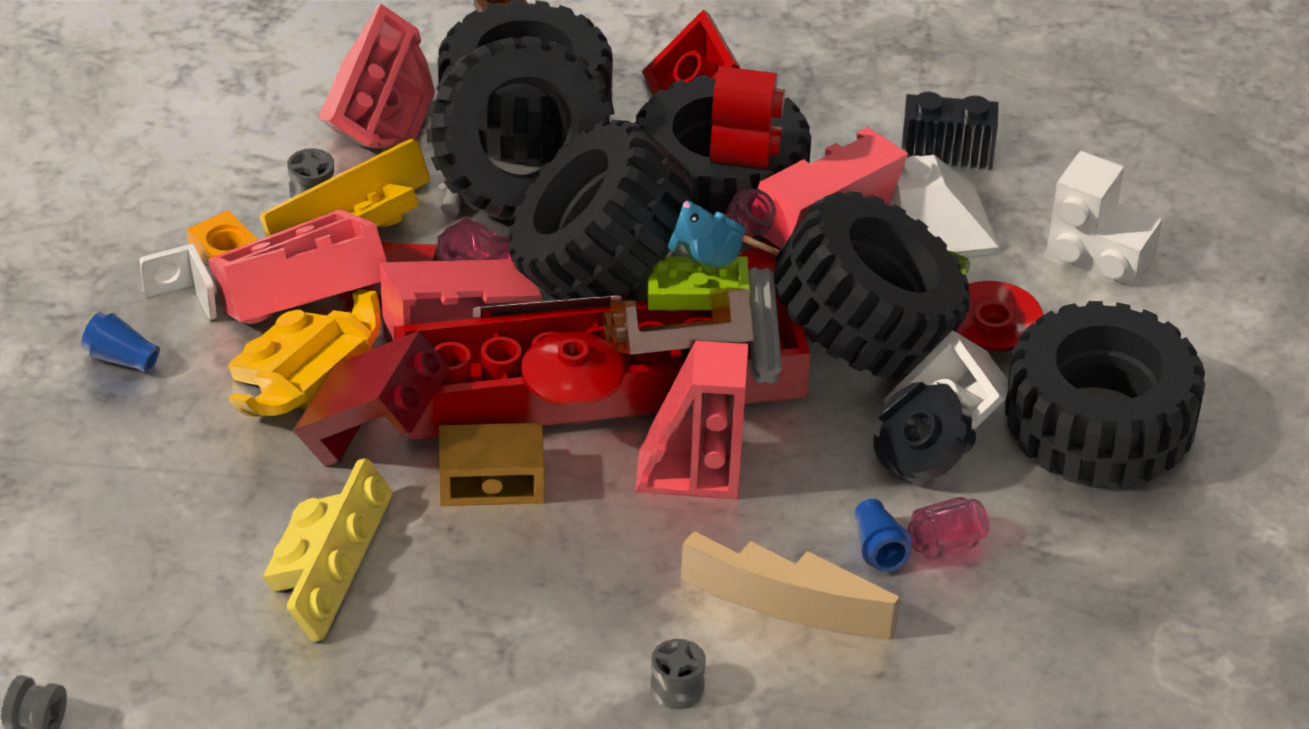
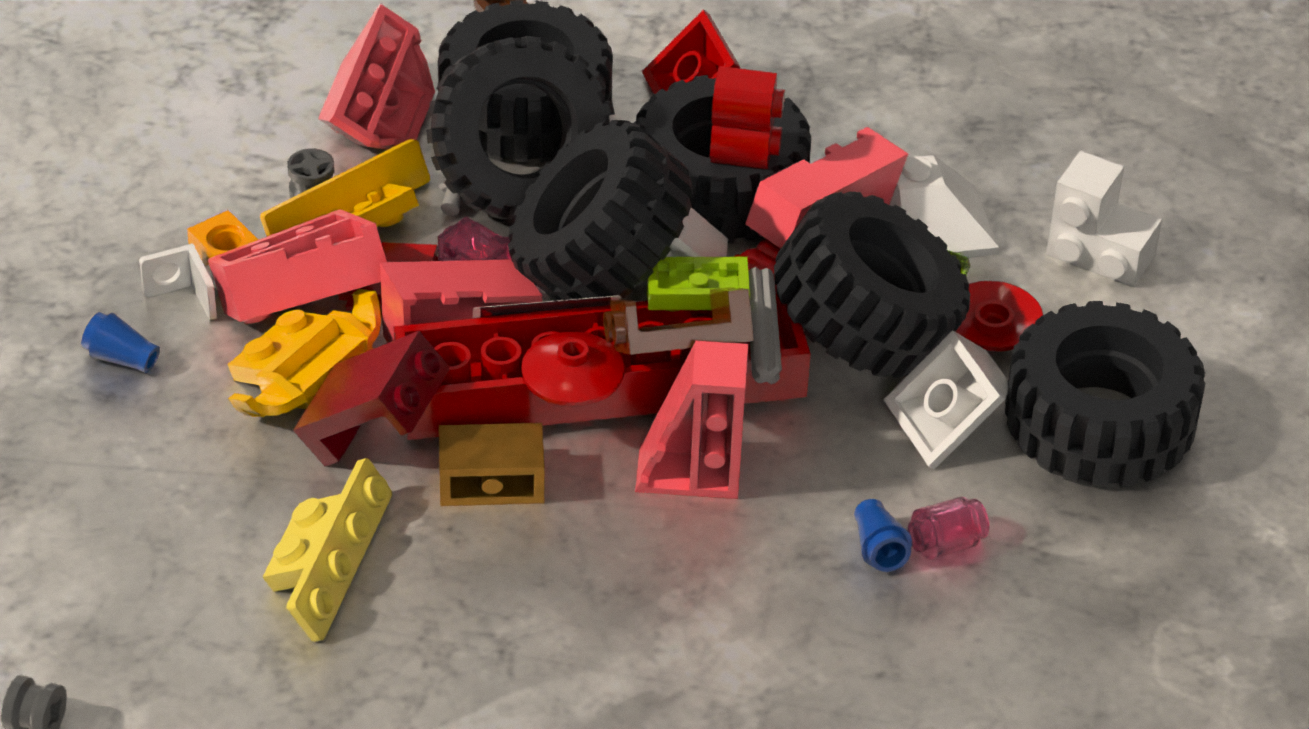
(677, 659): dark grey wheel -> none
(711, 238): dark azure animal -> none
(752, 210): clear pink cone -> none
(799, 592): tan slope -> none
(943, 445): black plate -> none
(951, 129): black brick -> none

